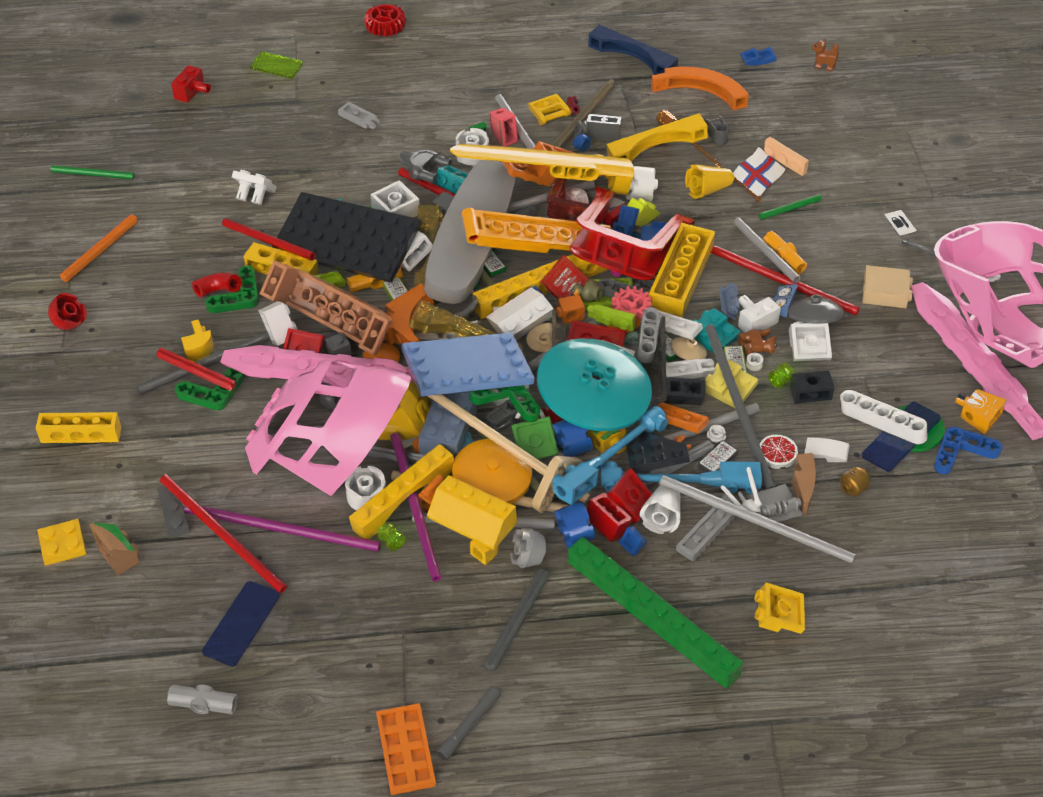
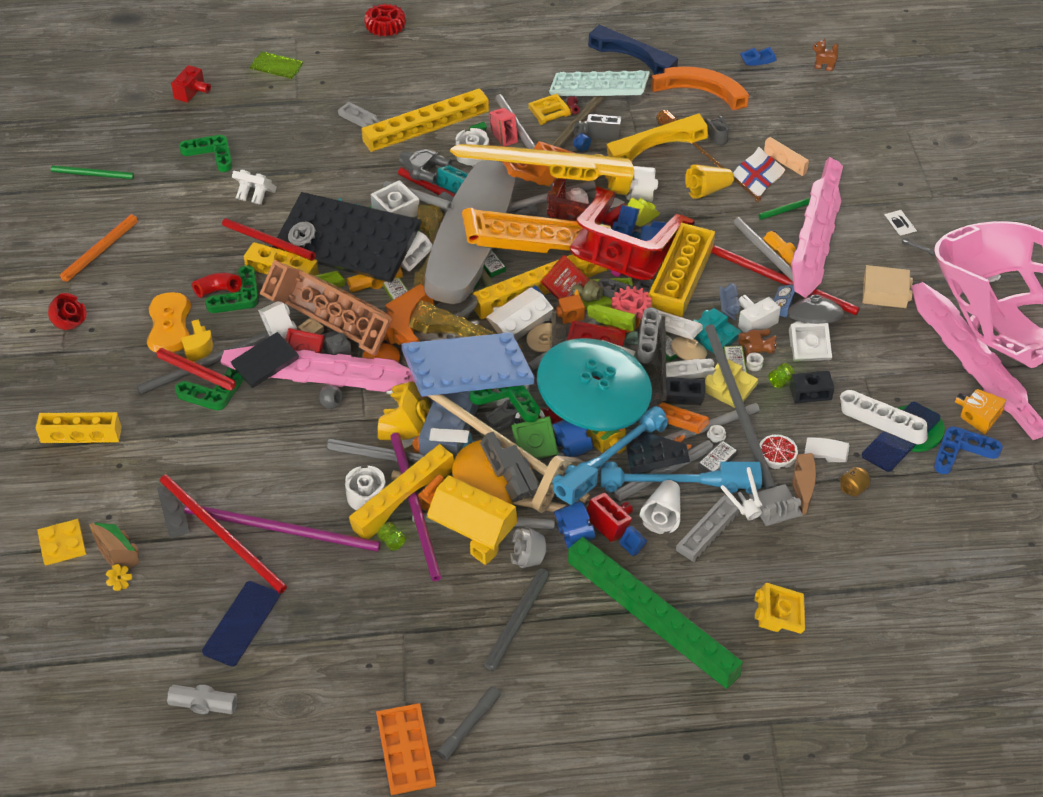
(118, 577): none -> yellow plant
(169, 320): none -> light orange plate
(214, 144): none -> green beam
(264, 359): none -> black tile
(305, 228): none -> light grey gear
(311, 326): none -> tan plate
(357, 421): bright pink piece -> none
(425, 120): none -> yellow brick
(428, 198): none -> light grey piece
(449, 435): none -> white sticker
(512, 466): none -> dark grey plate
(599, 83): none -> light aqua plate
(630, 494): red tile -> none
(757, 519): light grey piece -> none
(817, 230): none -> bright pink plate

